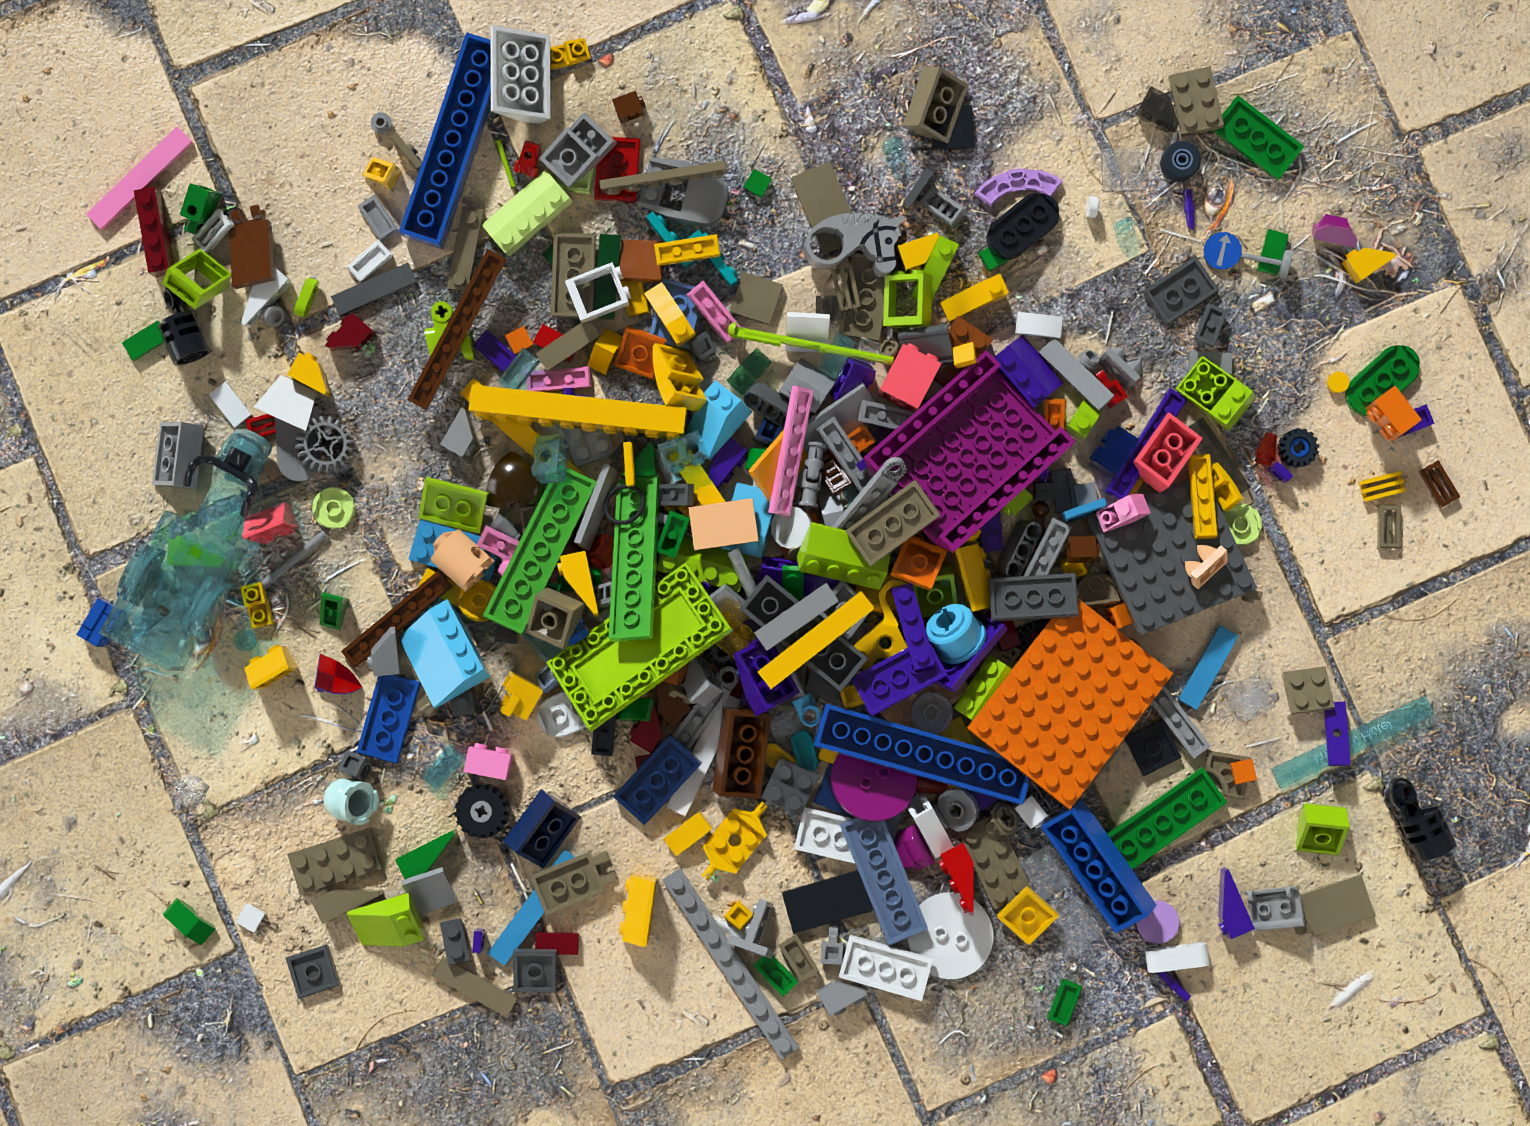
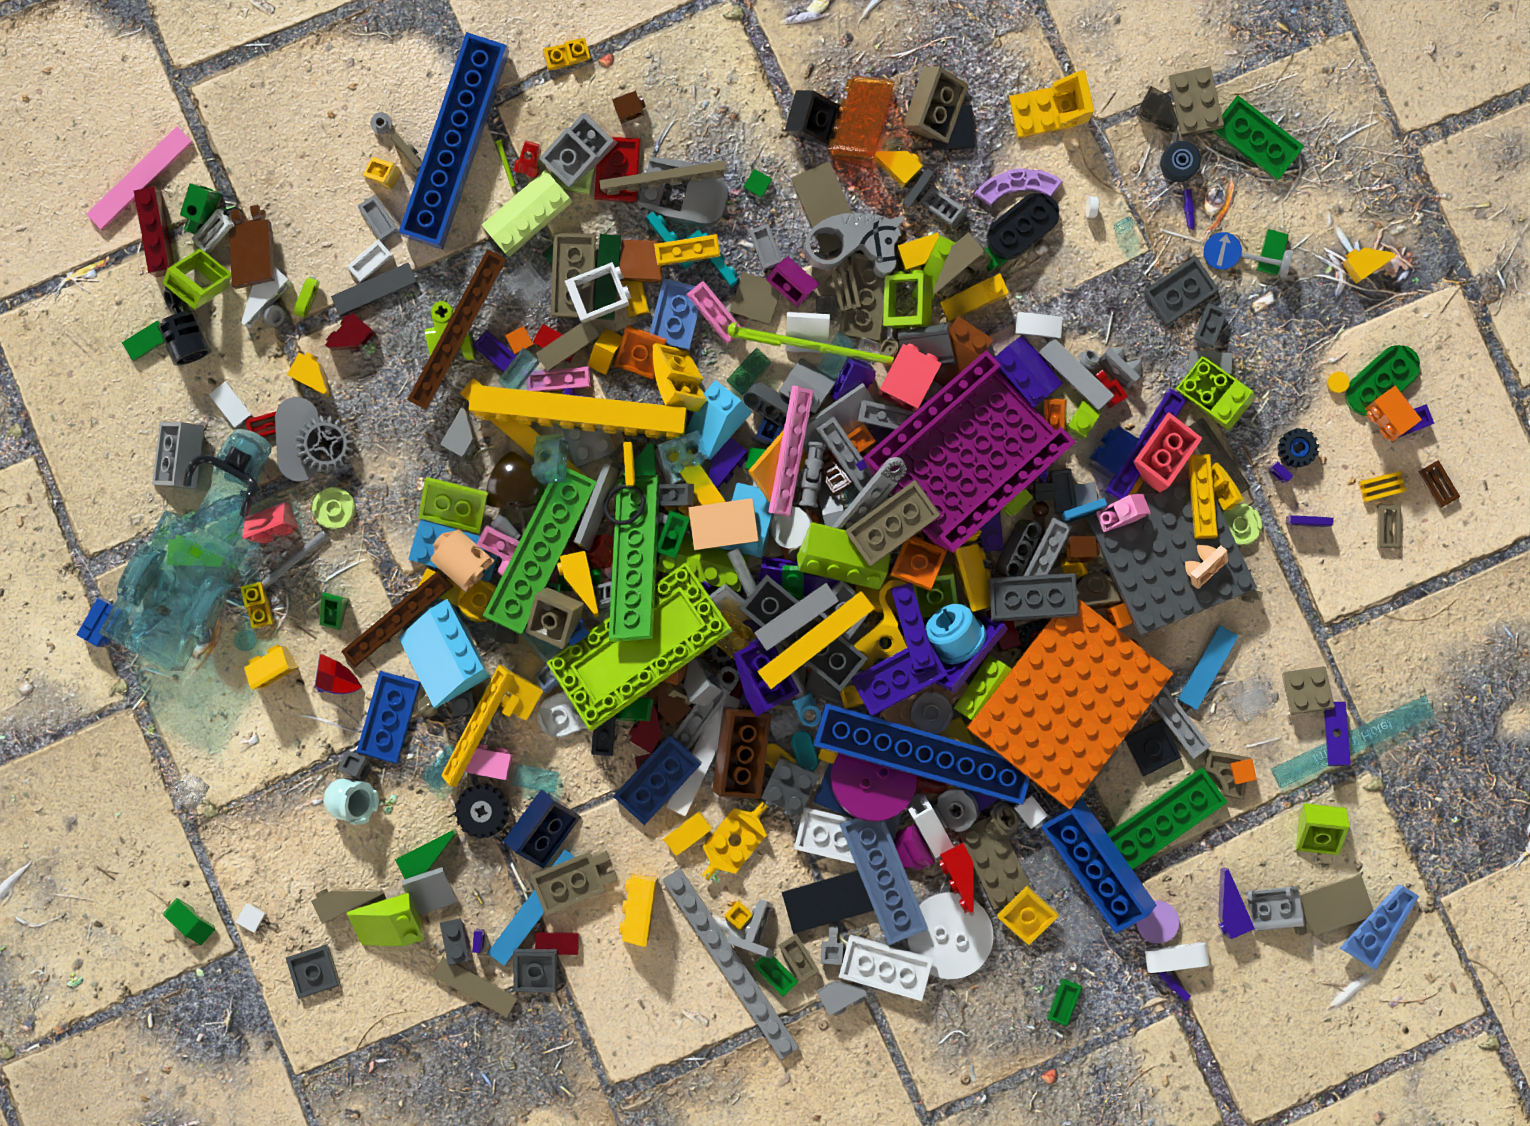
(288, 402): white sticker -> none
(335, 861): dark tan plate -> none
(385, 655): light grey slope -> none
(465, 248): dark tan plate -> none
(477, 726): none -> yellow tile
(520, 74): white slope -> none
(525, 287): none -> clear plate
(535, 778): none -> clear light blue tile
(670, 314): yellow slope -> none
(702, 346): dark grey tile -> none
(765, 246): none -> light grey tile
(792, 281): none -> magenta brick
(812, 117): none -> black slope
(861, 120): none -> clear orange windscreen
(899, 165): none -> yellow slope
(962, 262): none -> dark tan slope
(964, 355): yellow tile -> none
(1053, 108): none -> yellow bracket
(1123, 170): clear plate -> none
(1266, 450): clear red cone -> none
(1309, 521): none -> dark purple tile
(1334, 230): magenta slope -> none
(1379, 930): none -> medium blue wing
(1422, 825): black cylinder -> none

